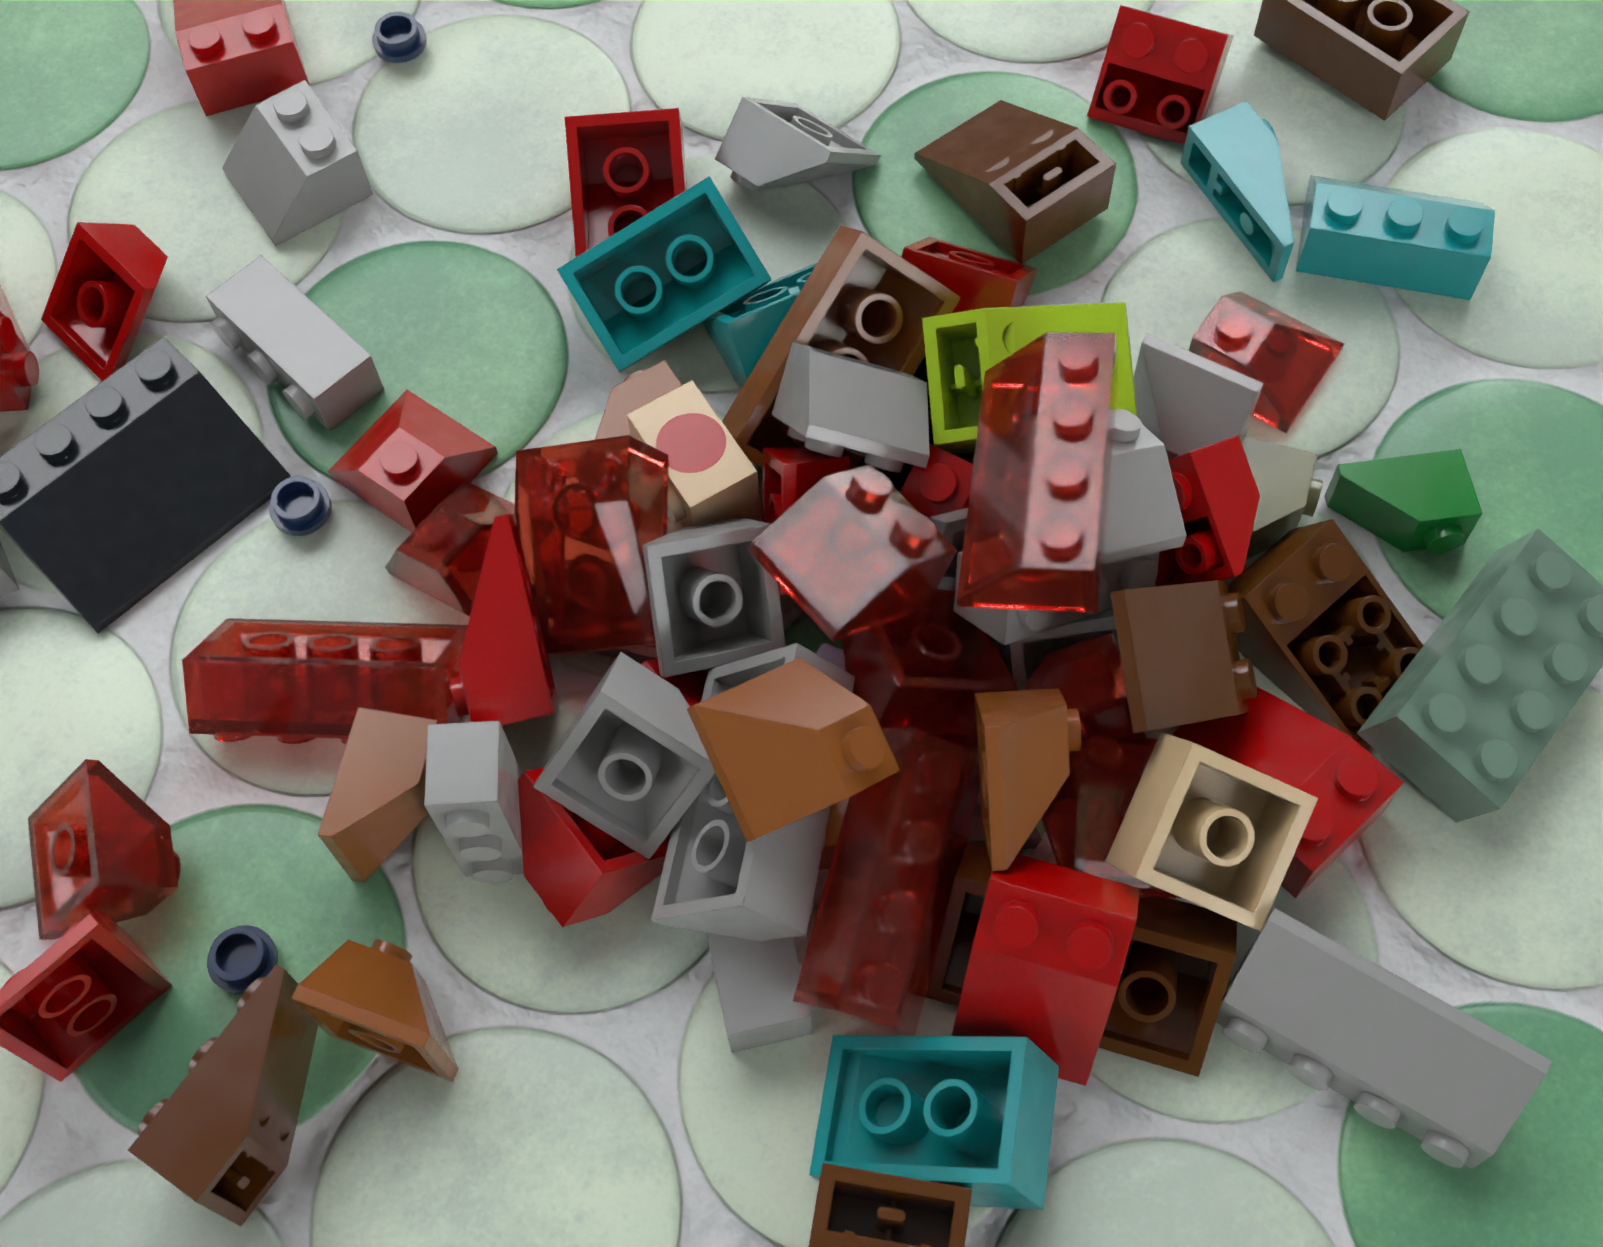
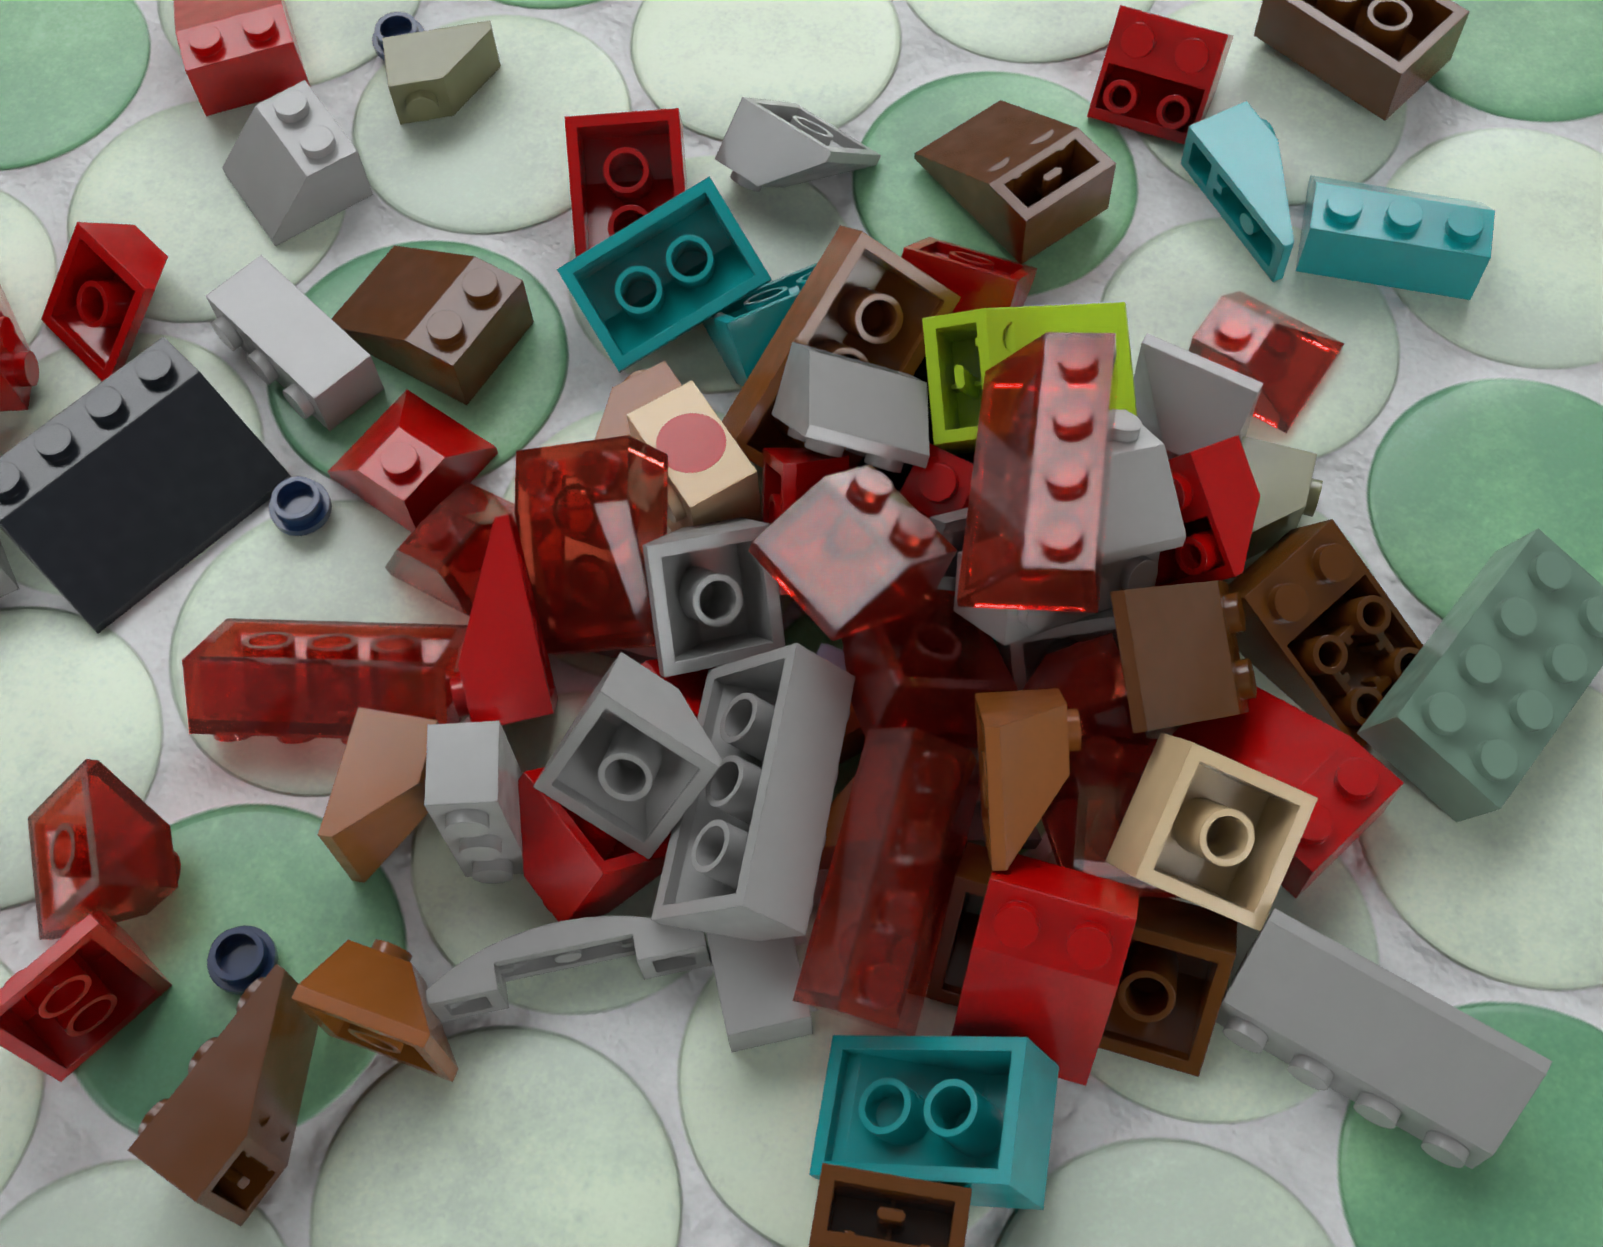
(438, 69): none -> olive slope
(438, 317): none -> reddish brown slope
(480, 980): none -> light grey slope
(790, 745): dark orange slope -> none
(1409, 499): green slope -> none

